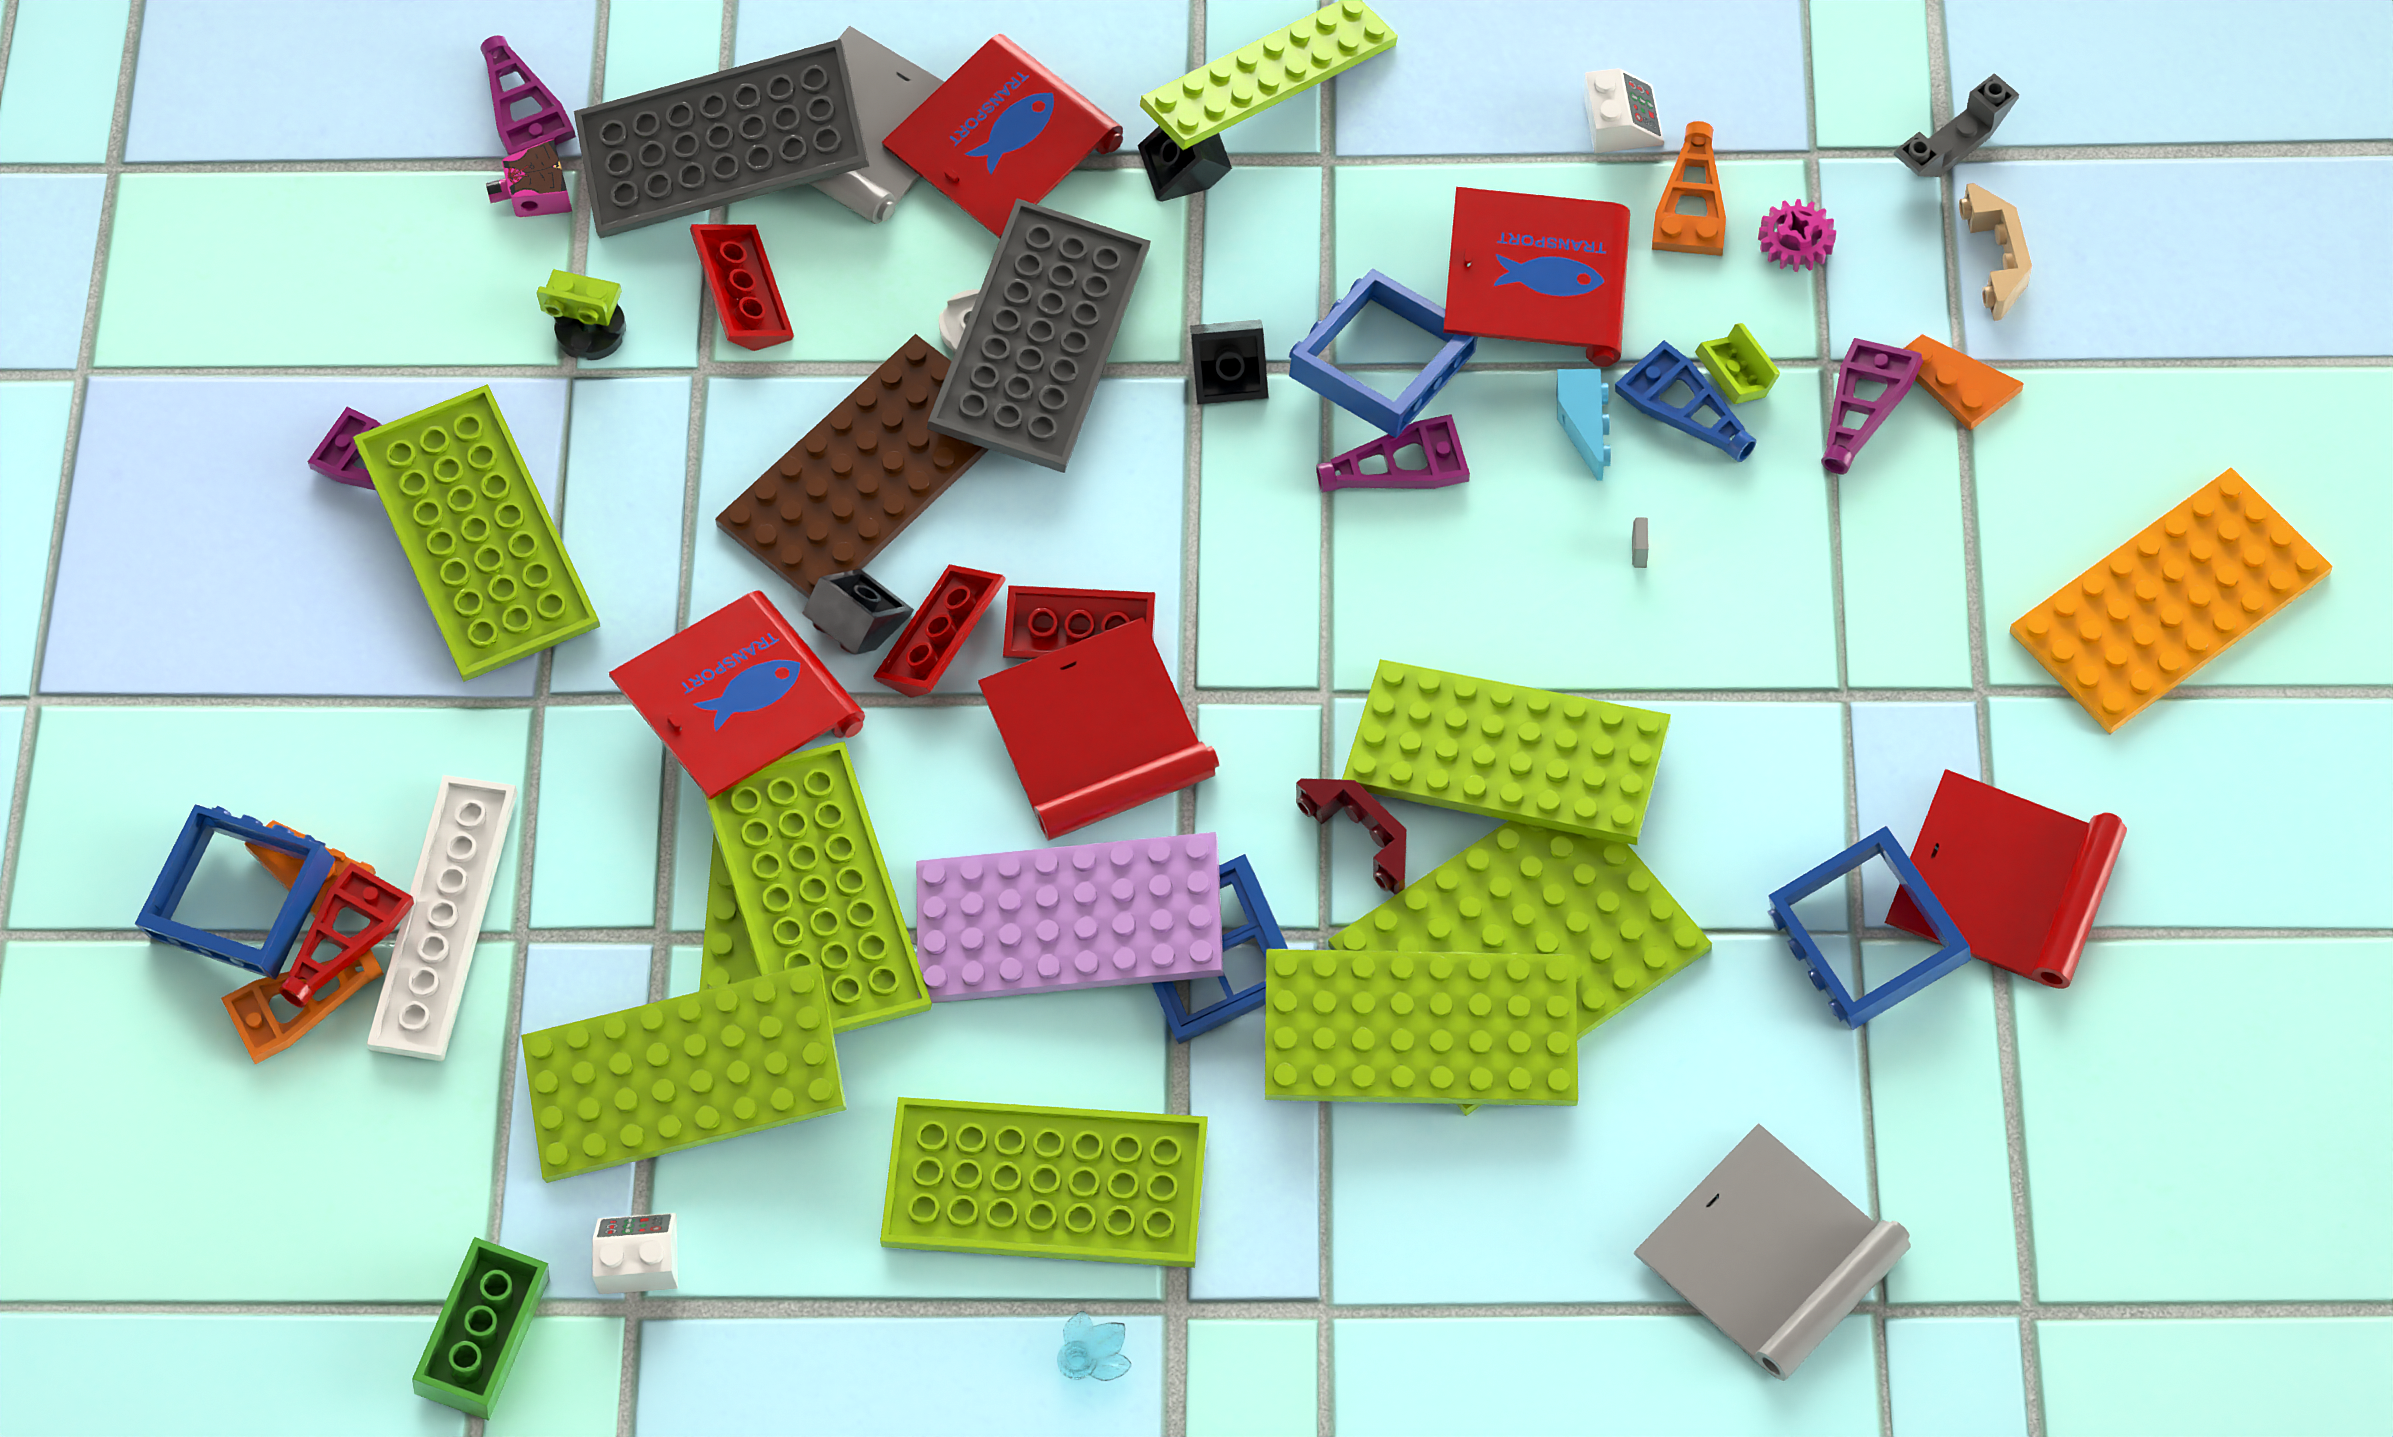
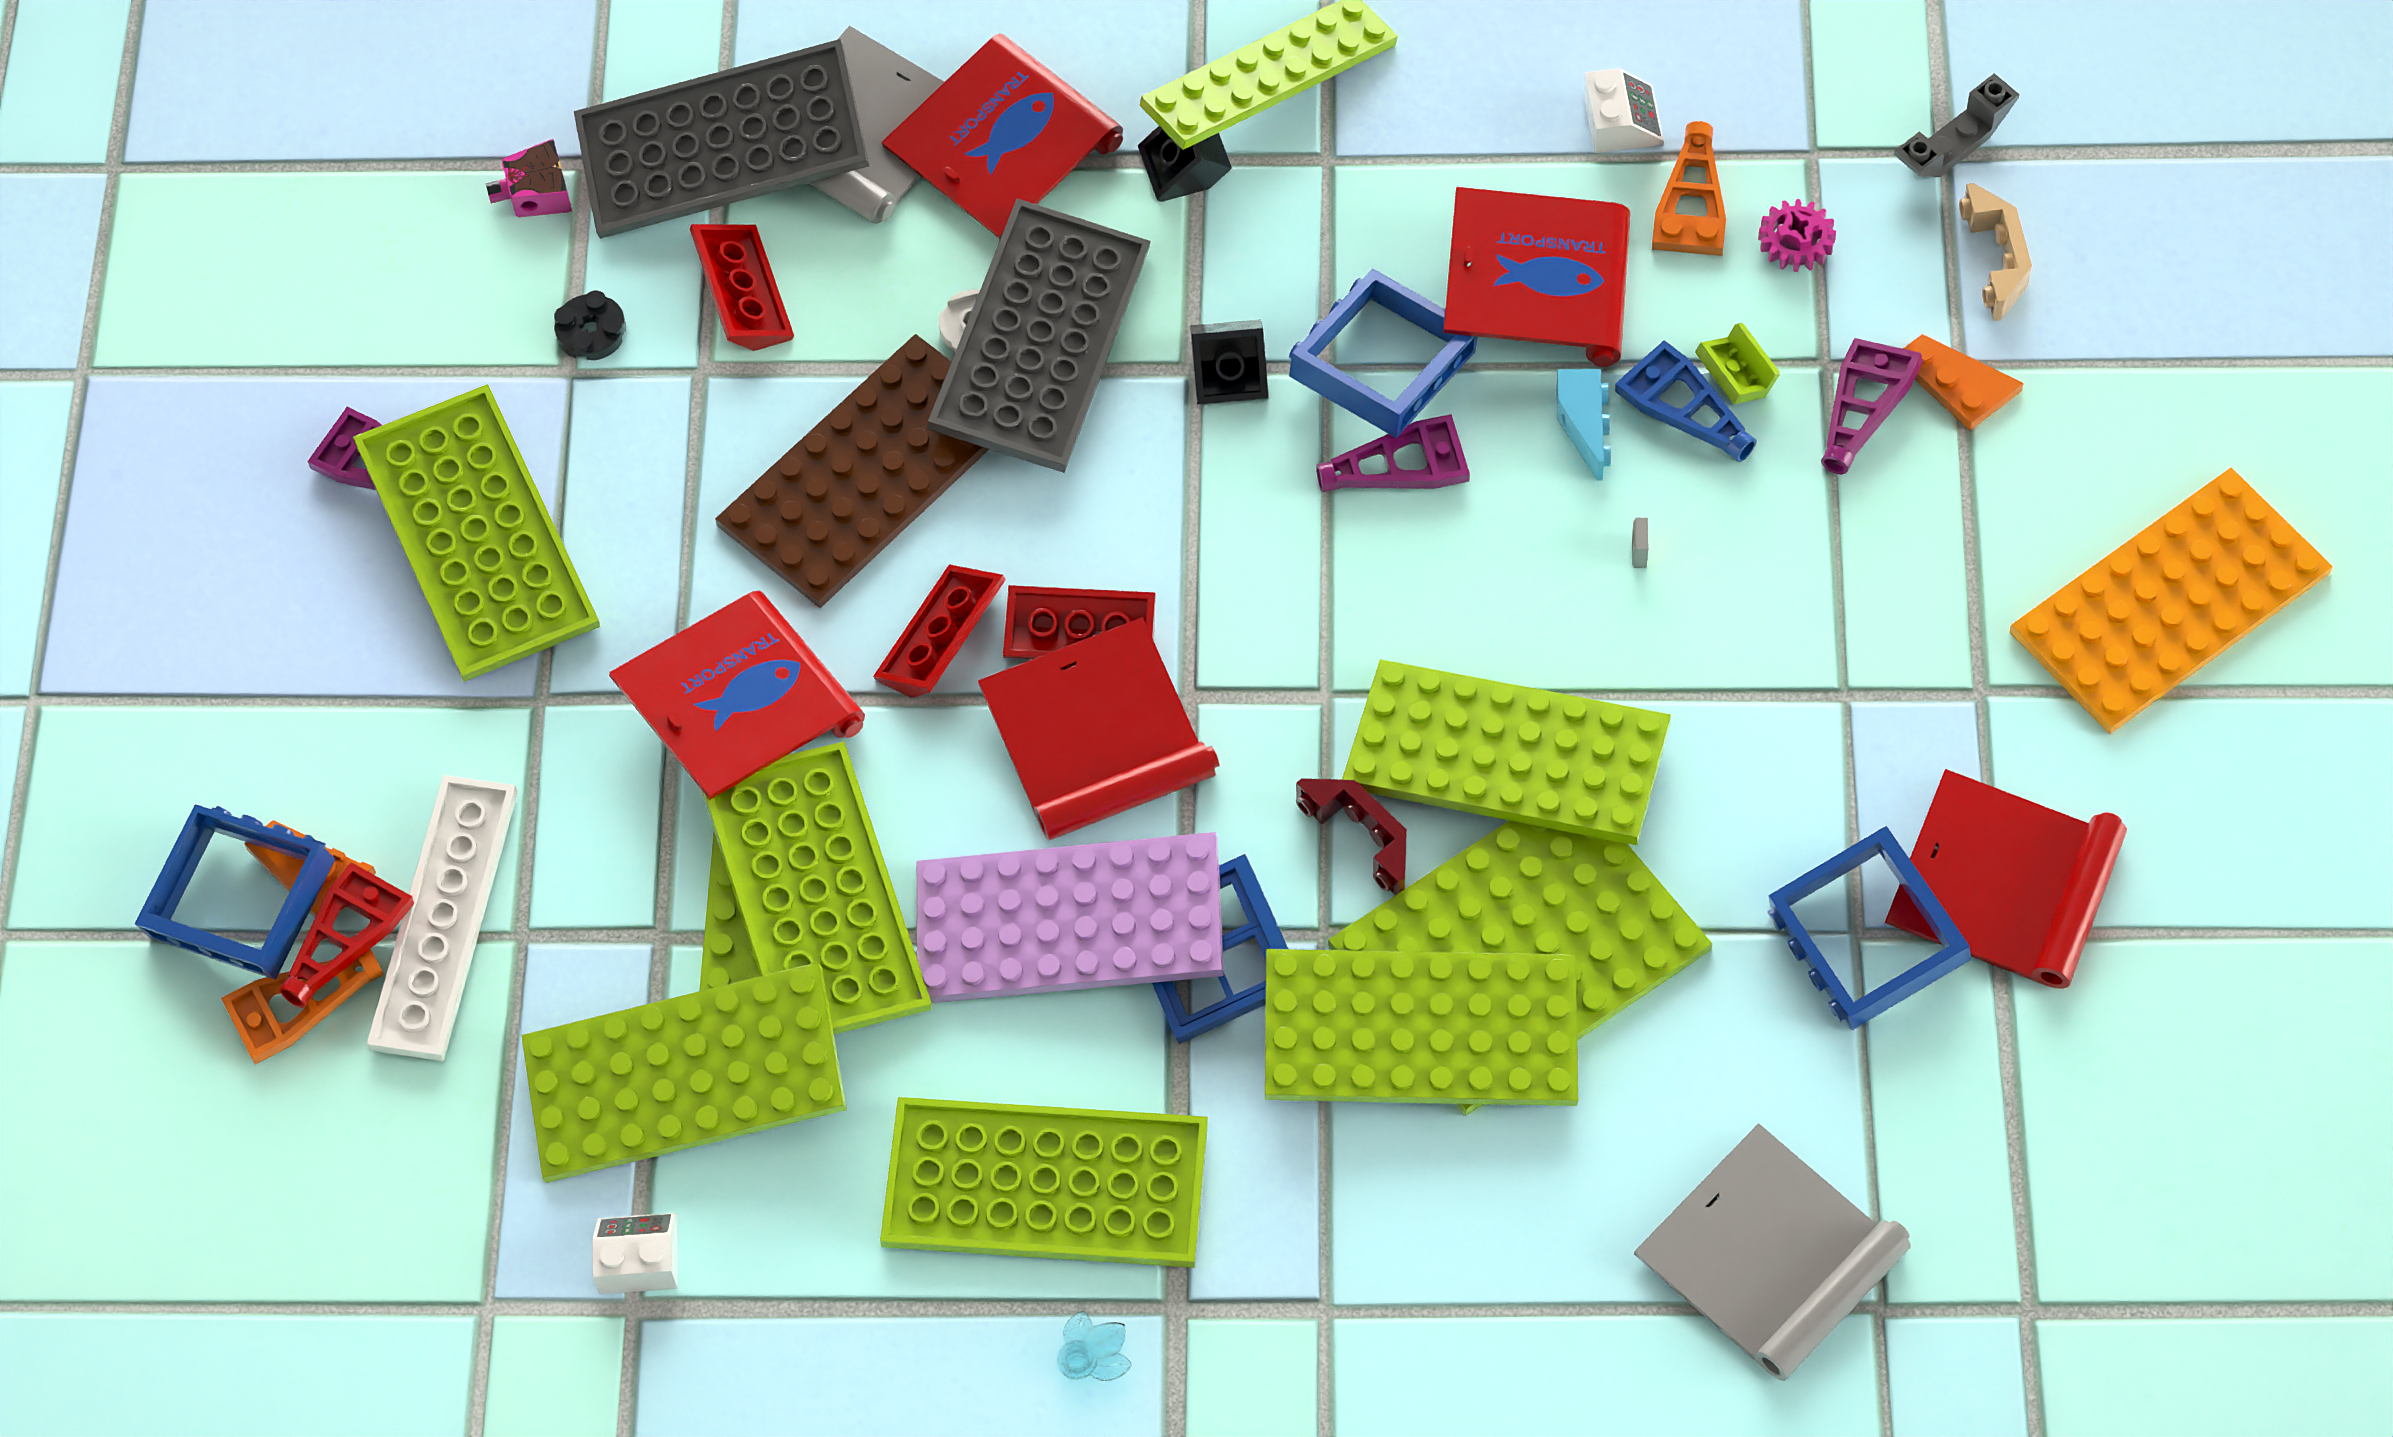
(481, 1328): bright green brick -> none
(531, 130): magenta plate -> none
(579, 297): lime bracket -> none
(855, 610): black slope -> none

